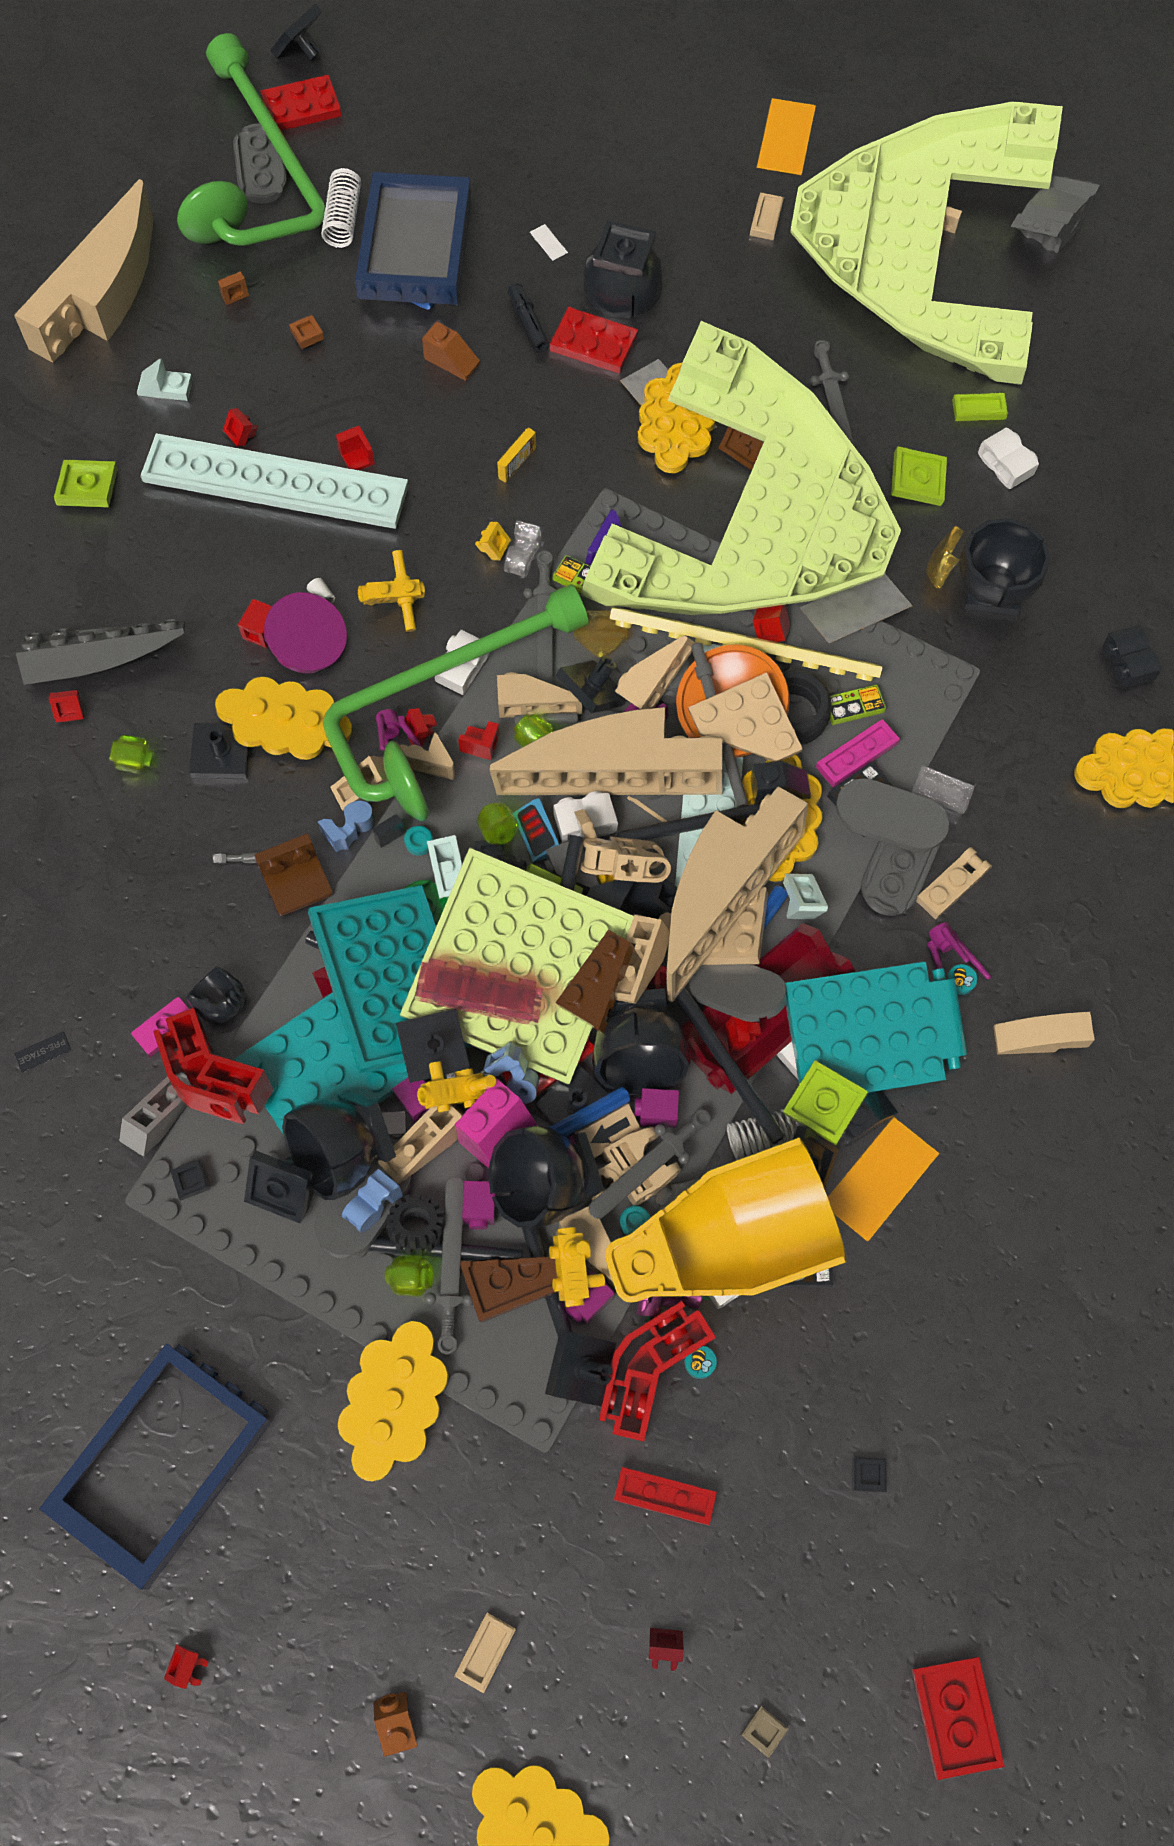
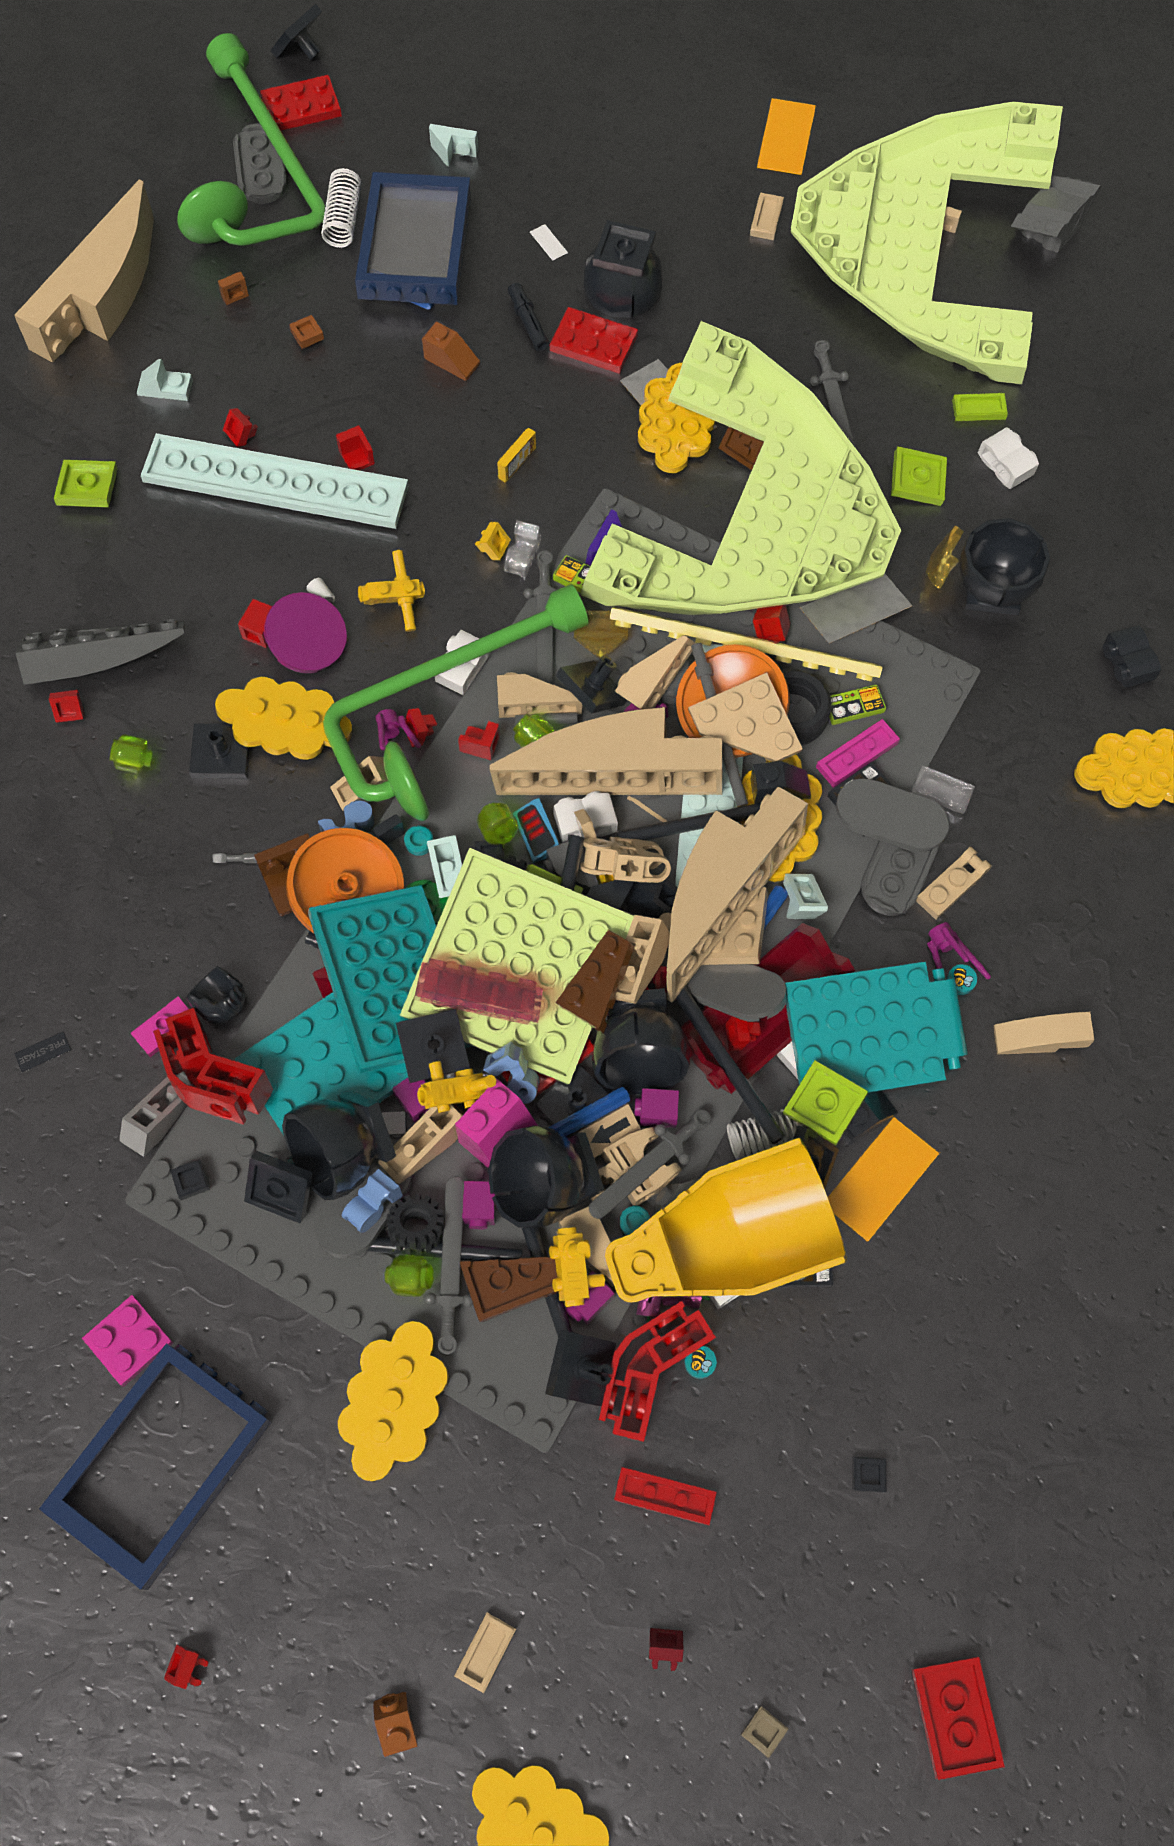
(127, 1340): none -> dark pink plate
(338, 868): none -> orange dish
(434, 761): tan slope -> none
(453, 140): none -> light aqua slope

